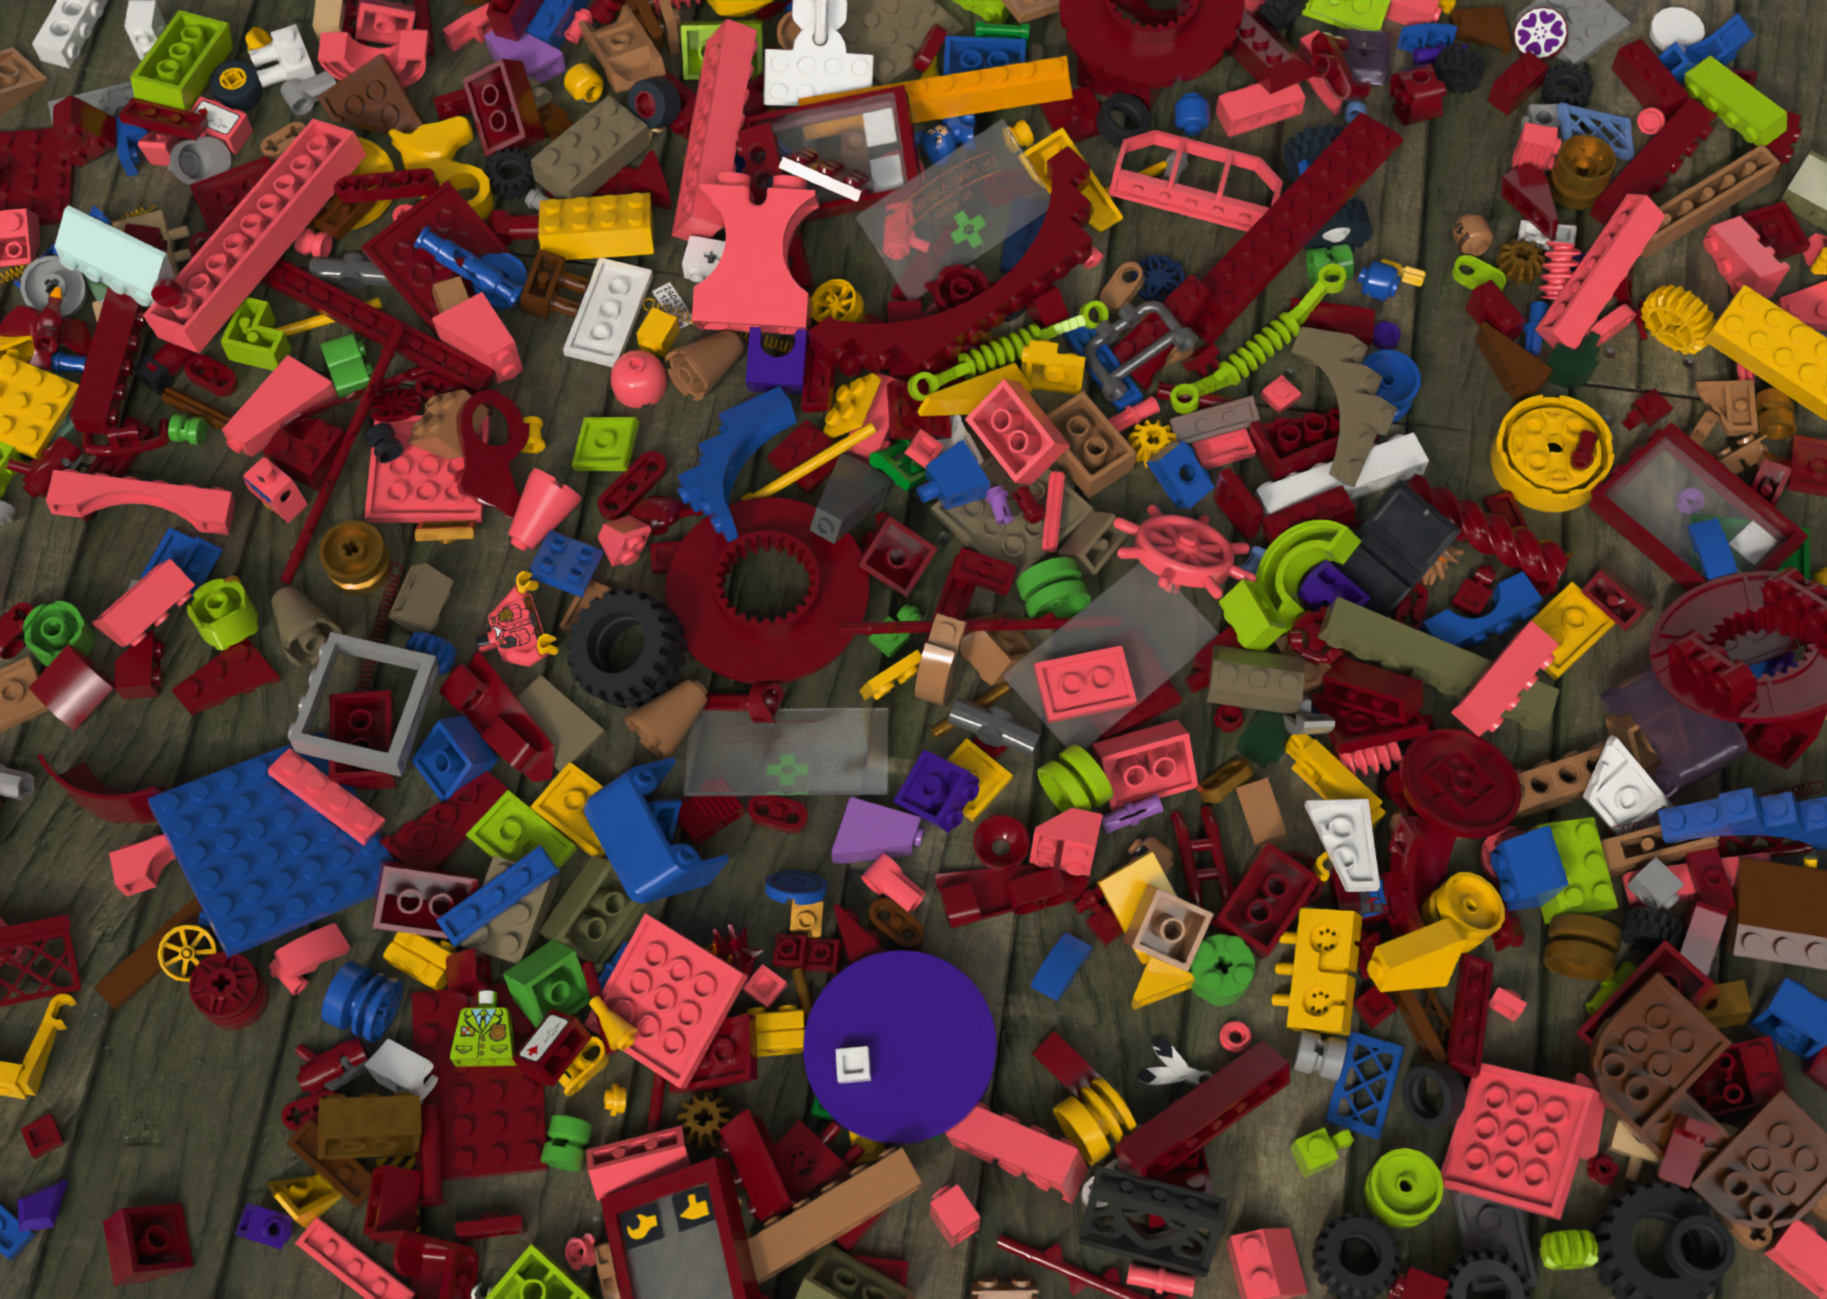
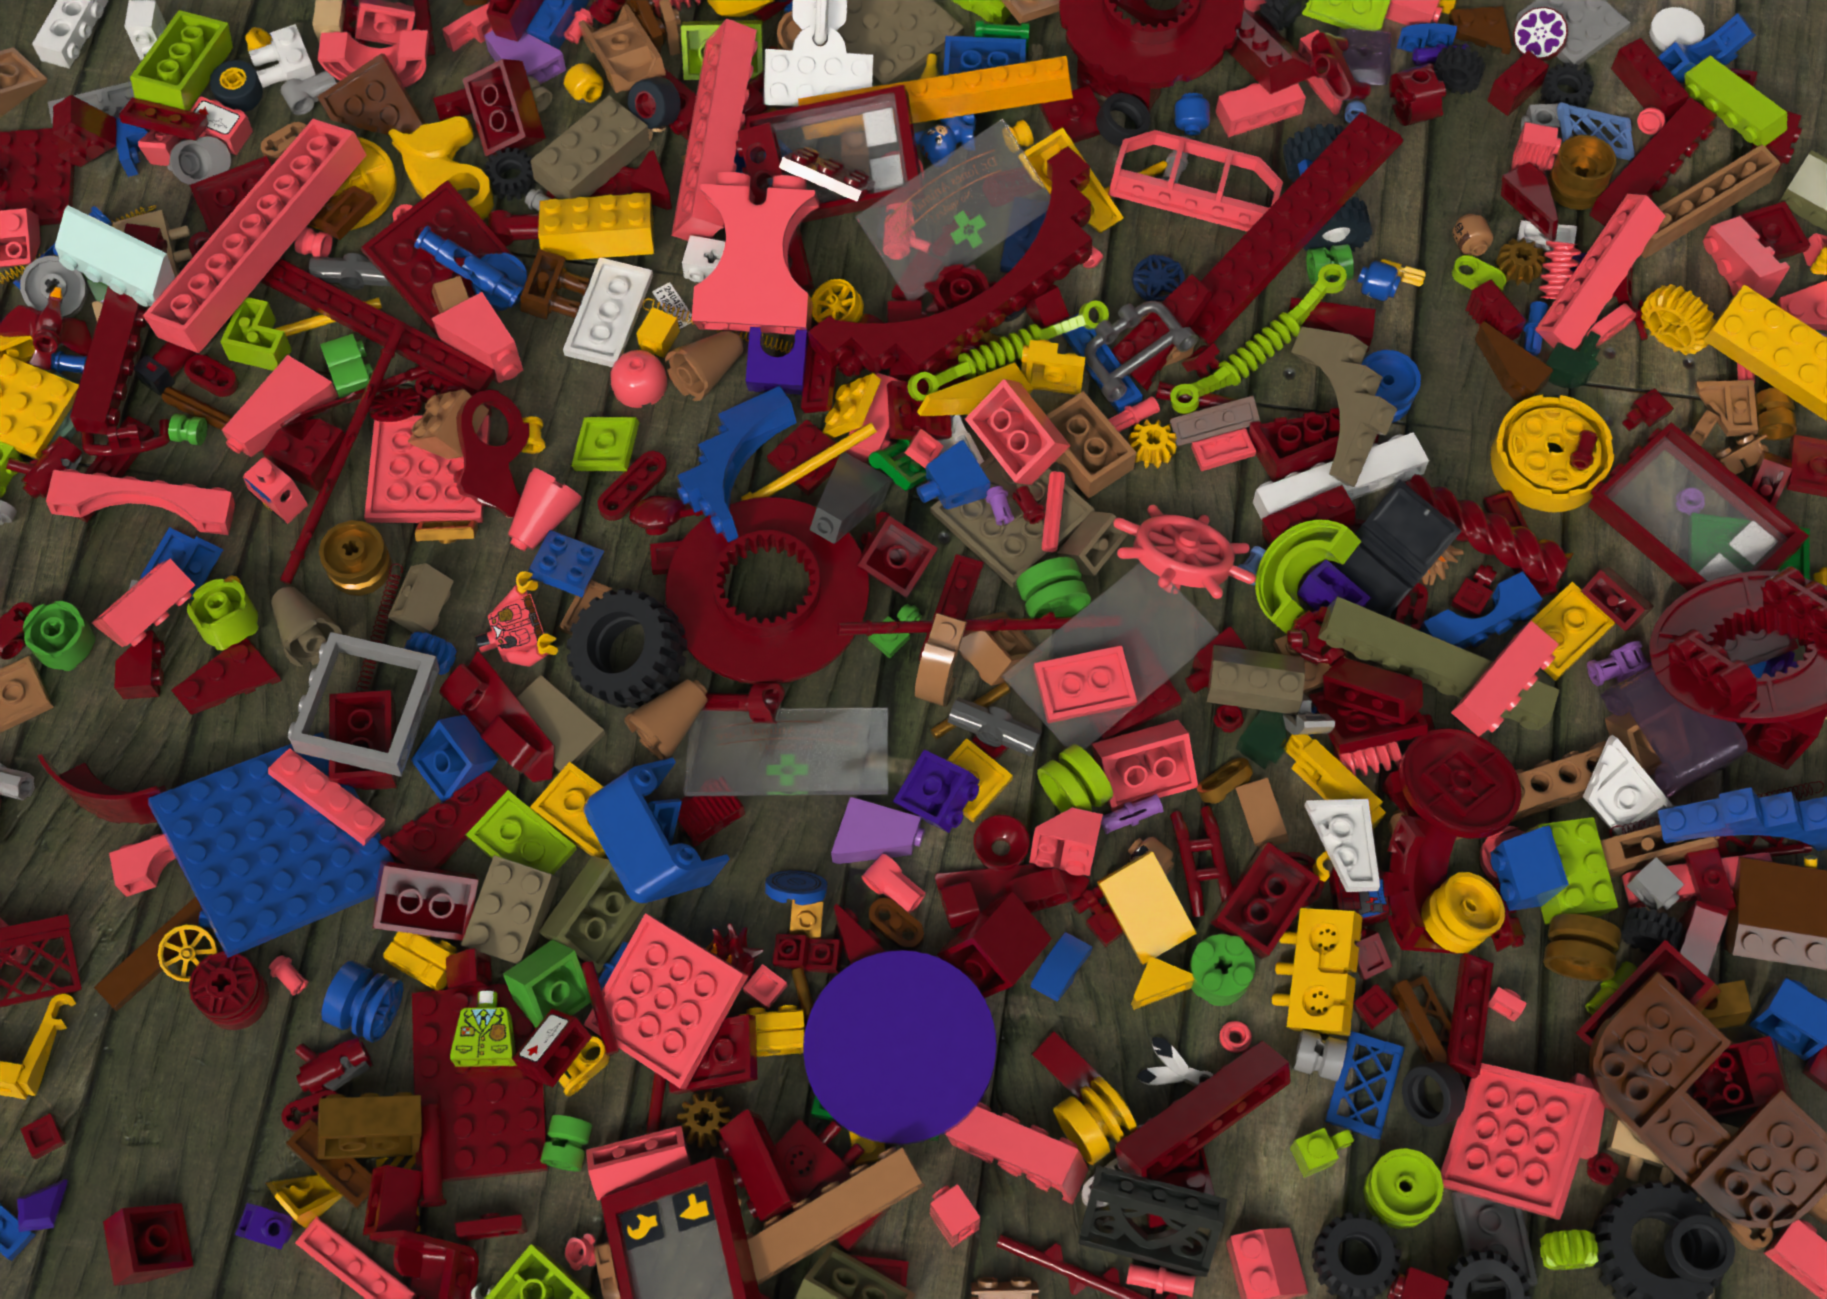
(71, 687): dark red slope -> none
(166, 293): dark red tile -> none
(312, 949): coral slope -> none
(383, 440): black wheel -> none
(401, 1070): white hinge -> none
(416, 184): dark red beam -> none
(498, 896): blue tile -> none
(554, 120): reddish brown slope -> none
(615, 1099): yellow plate -> none
(617, 1030): yellow cone -> none
(624, 540): coral slope -> none
(779, 811): dark red plate -> none
(853, 1064): white plate -> none
(884, 682): yellow plate -> none
(929, 48): dark red beam -> none
(984, 571): dark red plate -> none
(997, 945): none -> dark red slope
(1118, 292): medium nougat piece -> none
(1166, 469): blue brick -> none
(1167, 927): medium nougat brick -> none
(1238, 504): dark red plate -> none
(1252, 615): lime brick -> none
(1280, 394): coral plate -> none
(1386, 336): dark purple tile -> none
(1418, 958): yellow slope -> none
(1619, 664): none -> medium lavender connector
(1685, 1150): dark red bracket -> none
(1712, 548): blue slope -> none

